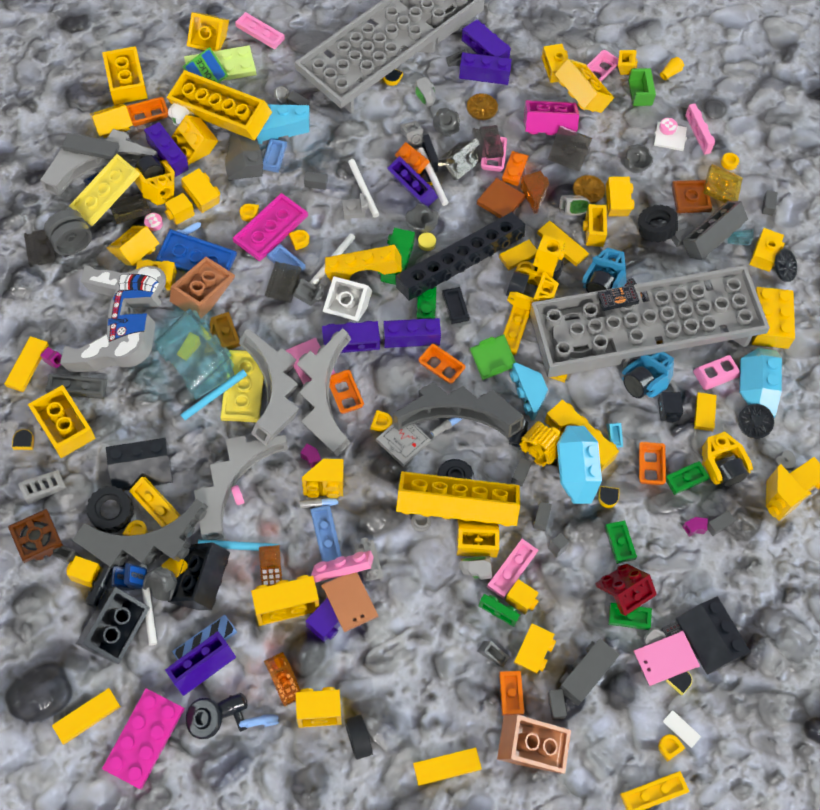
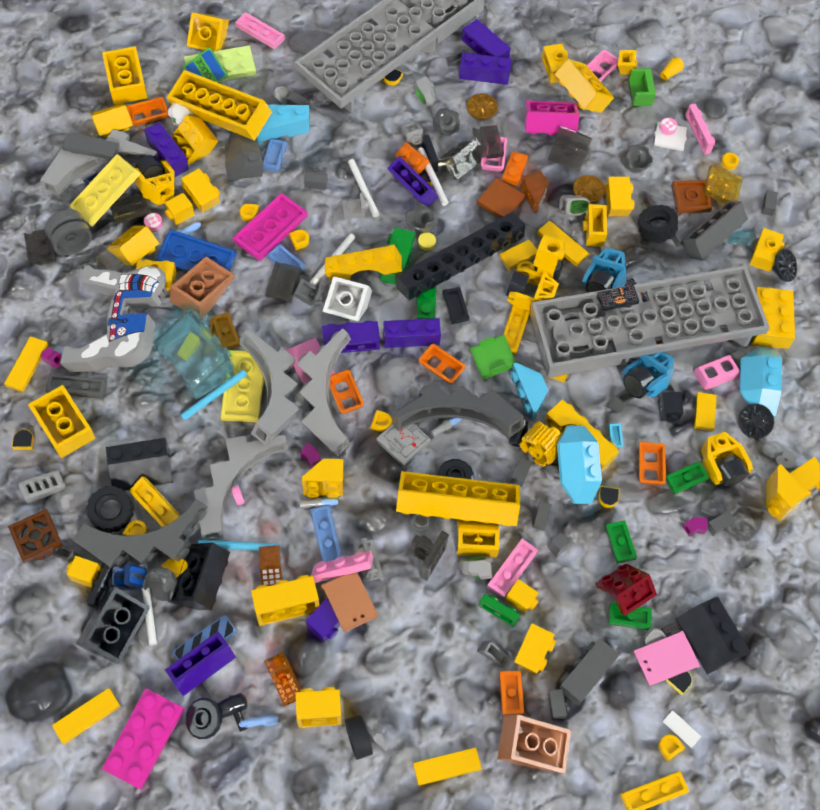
(428, 552): none -> clear smoke bracket
(621, 401): none -> dark grey piece

